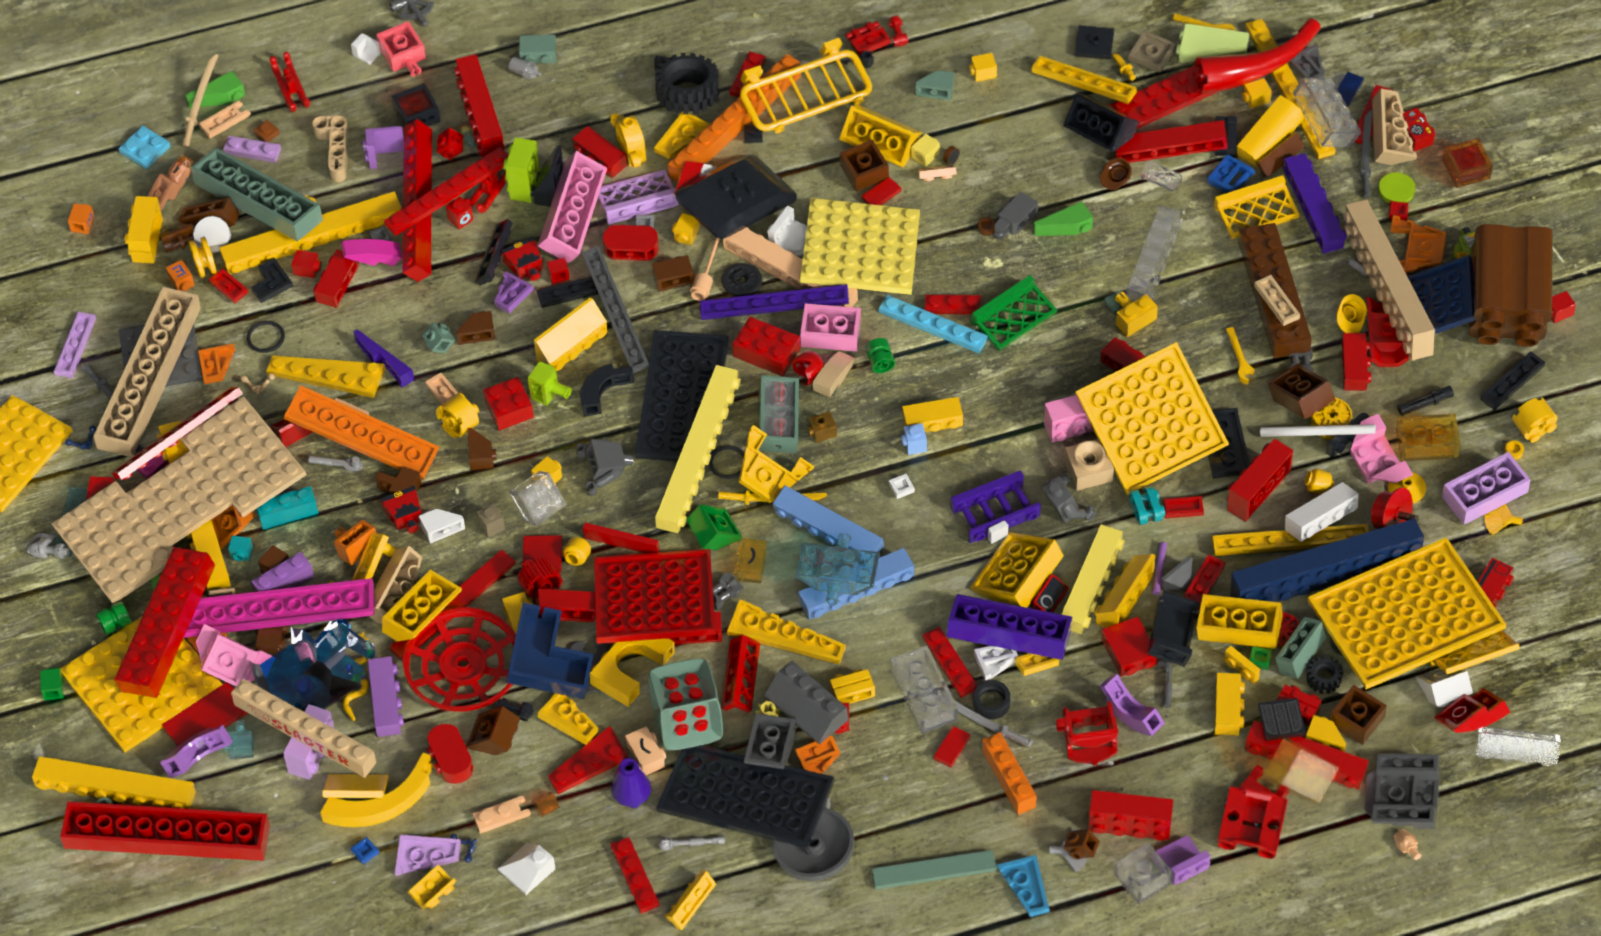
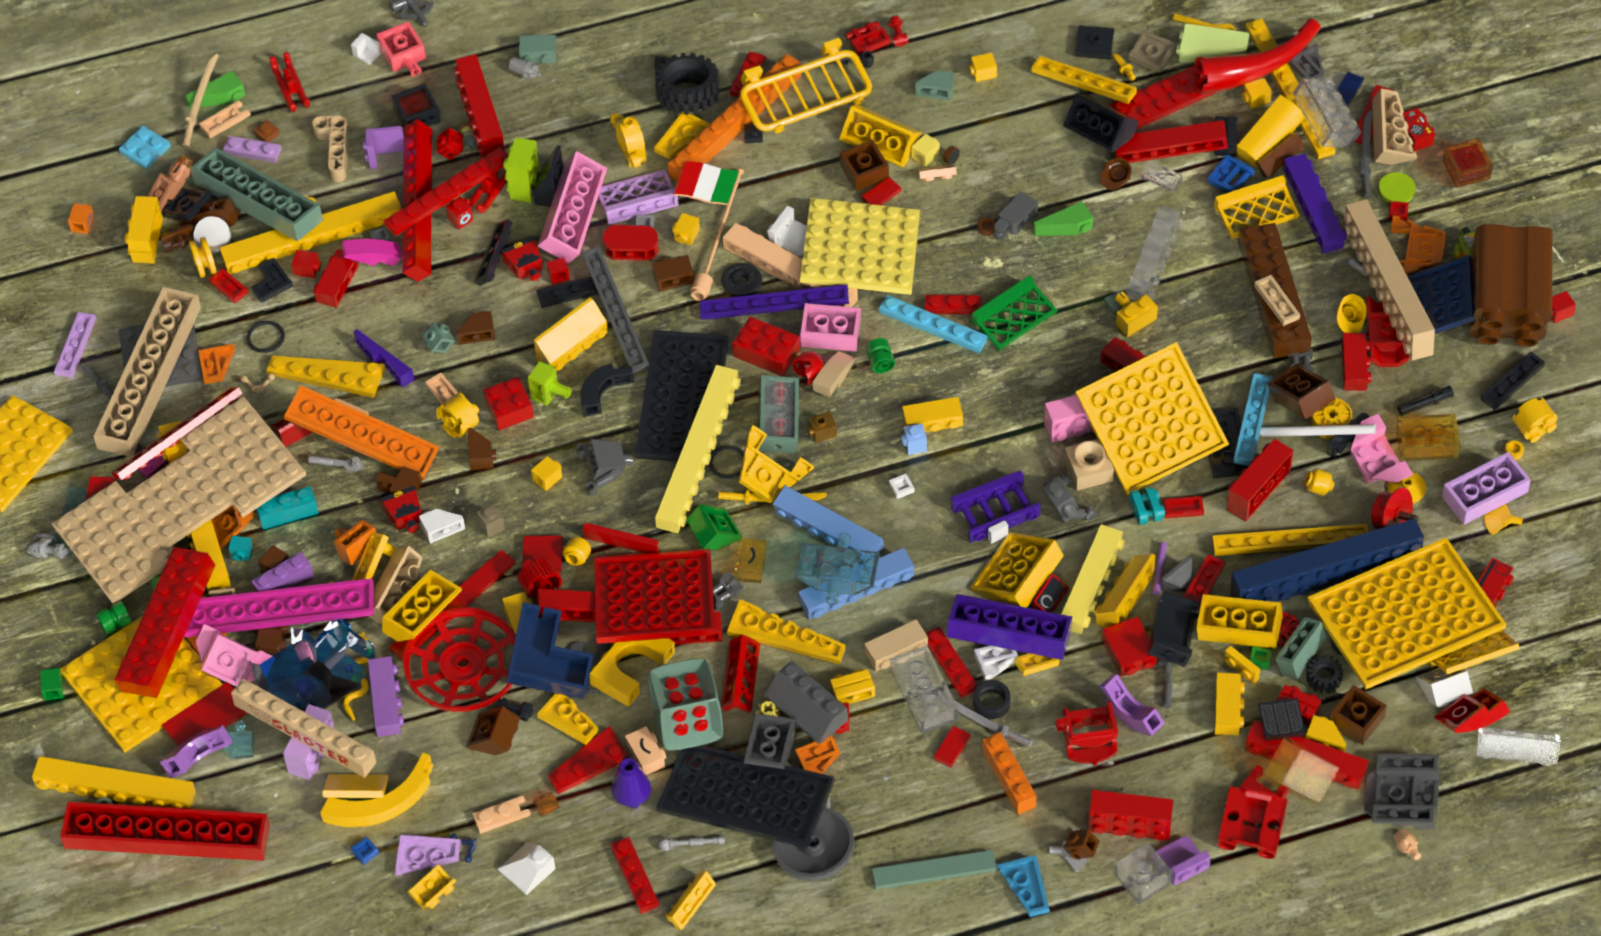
(85, 445): dark blue piece -> none
(180, 276): orange brick -> none
(186, 204): none -> black tile
(449, 753): red brick -> none
(512, 292): medium lavender wing -> none
(538, 498): clear brick -> none
(600, 150): red brick -> none
(735, 196): black wedge -> none
(895, 643): none -> tan brick
(1244, 367): yellow piece -> none
(1252, 419): none -> medium azure plate
(1321, 511): white brick -> none

